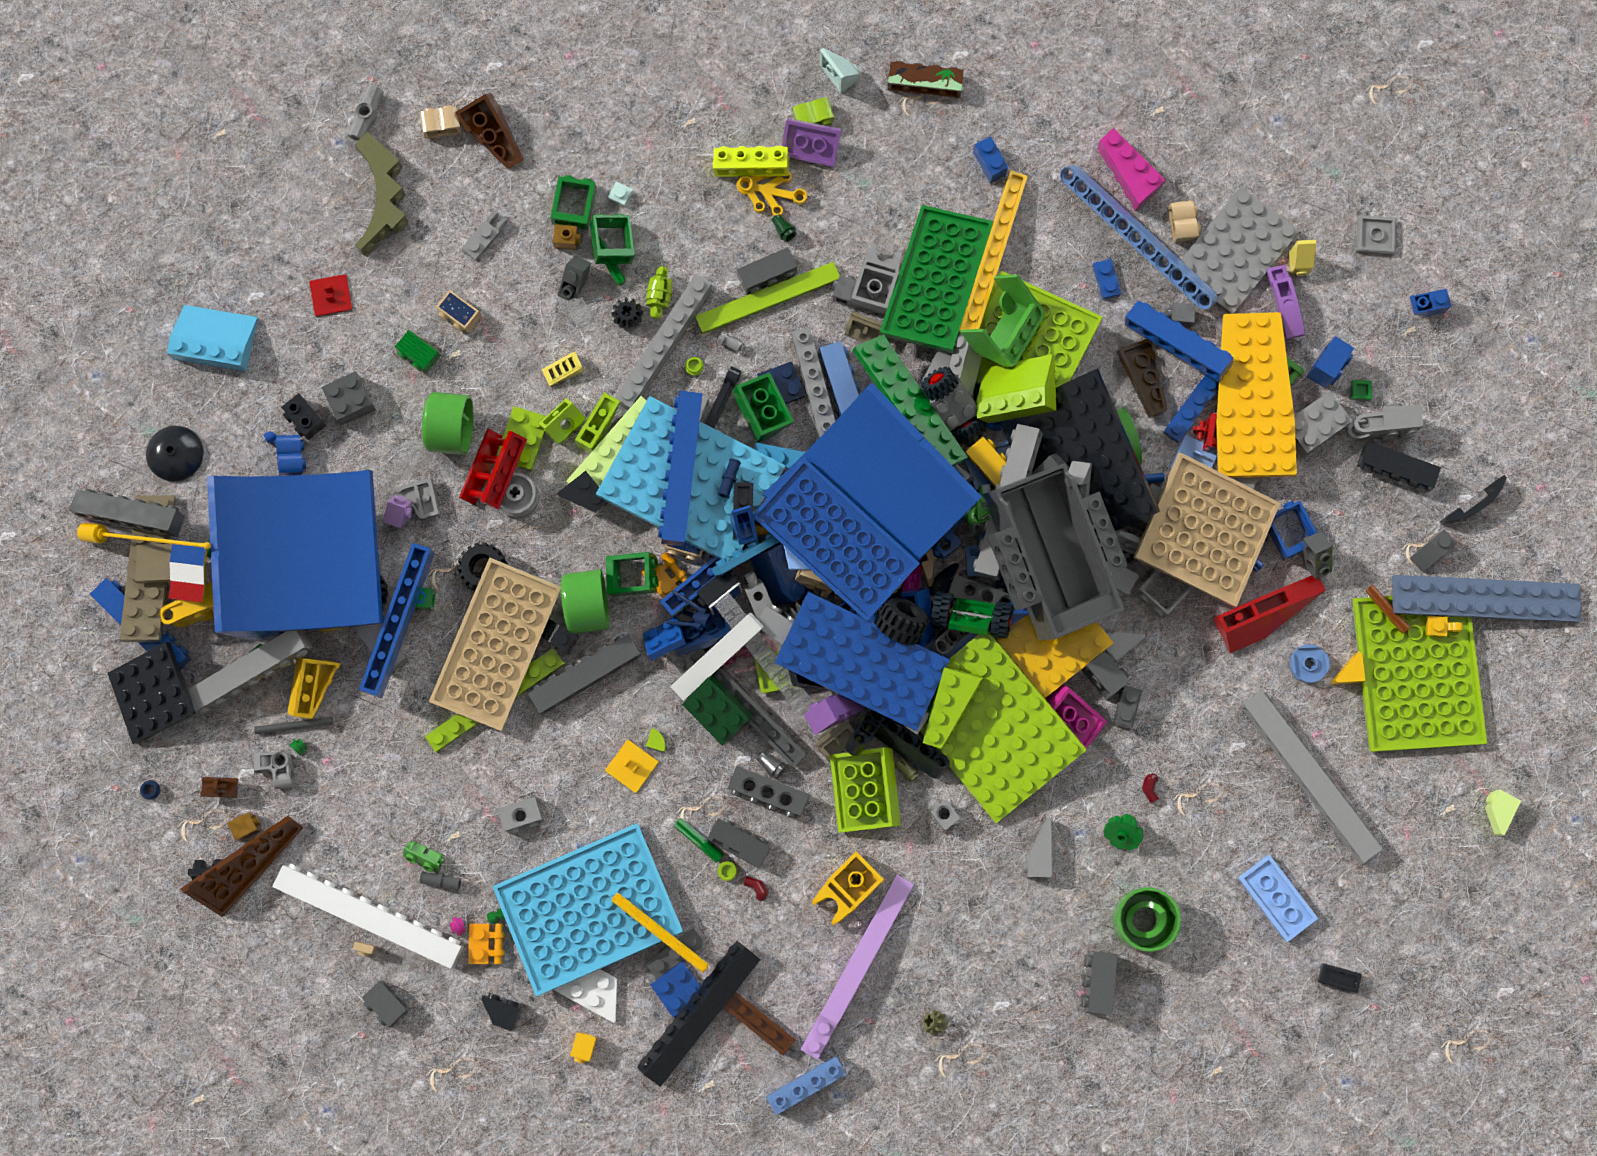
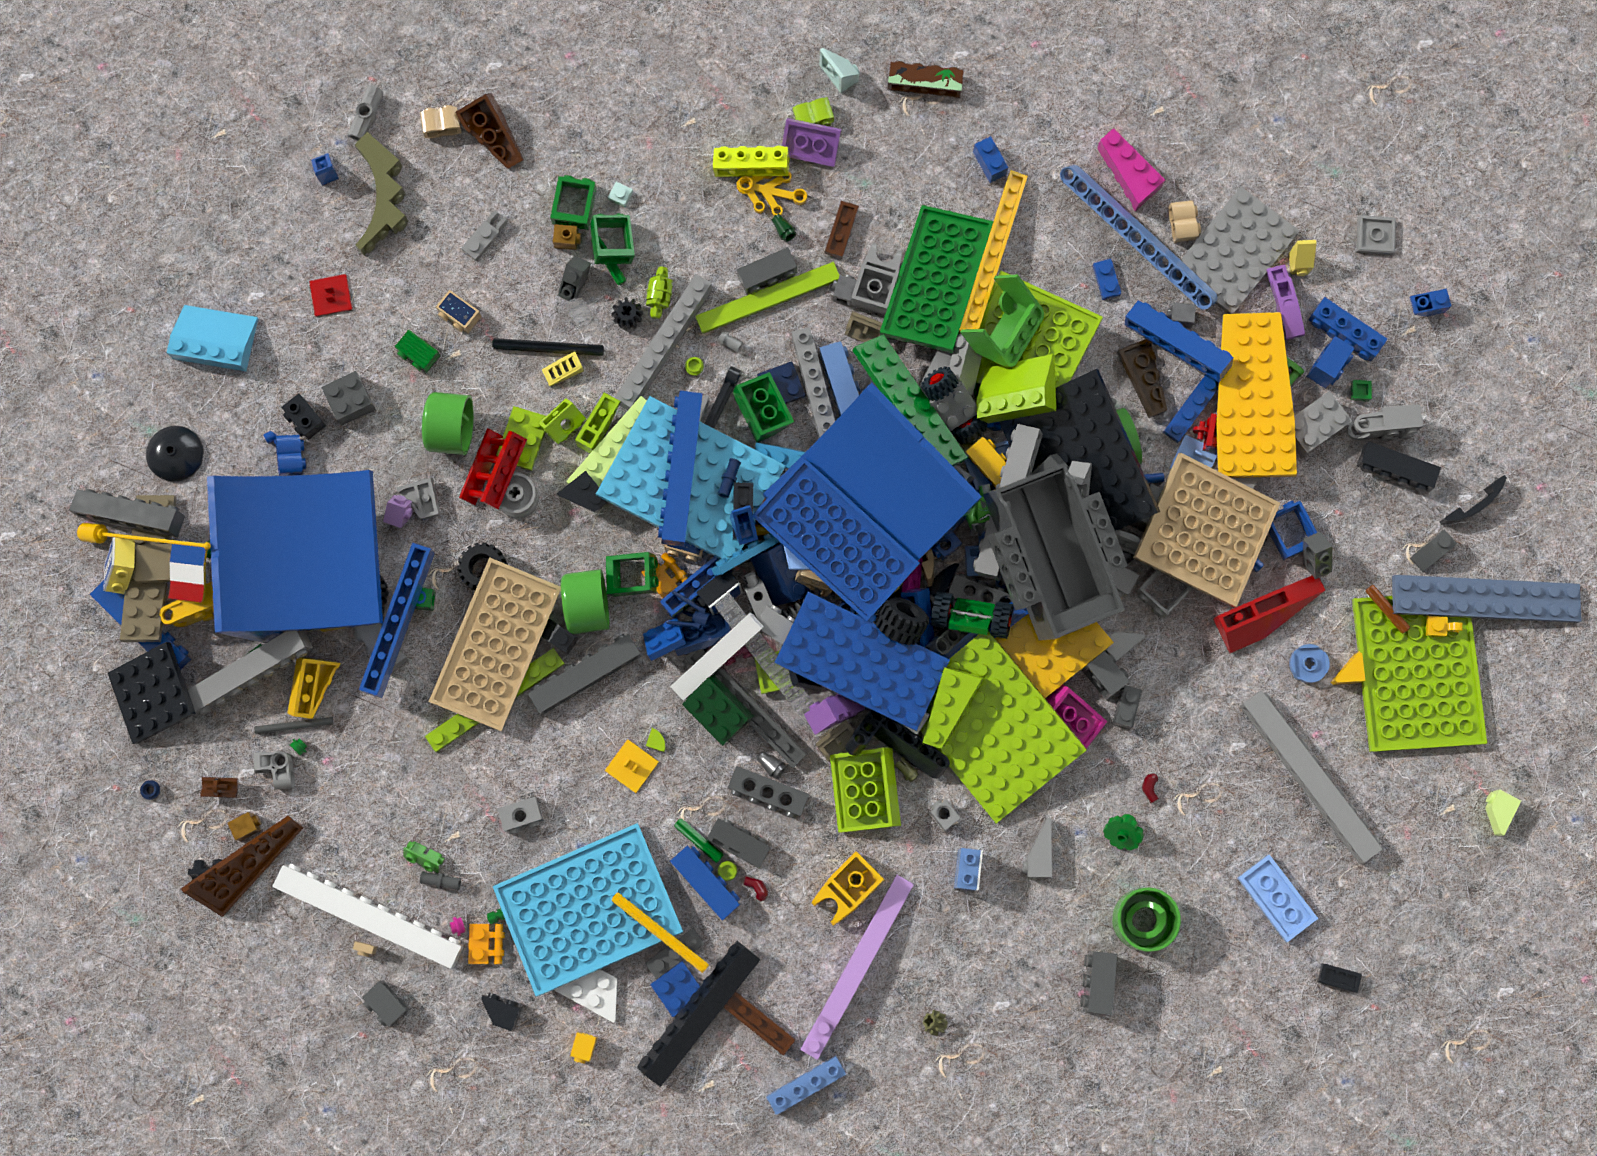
(119, 565): none -> light yellow piece
(324, 169): none -> blue slope
(548, 347): none -> black axle
(705, 883): none -> blue brick
(841, 229): none -> reddish brown plate
(968, 869): none -> medium blue piece
(1348, 328): none -> blue brick

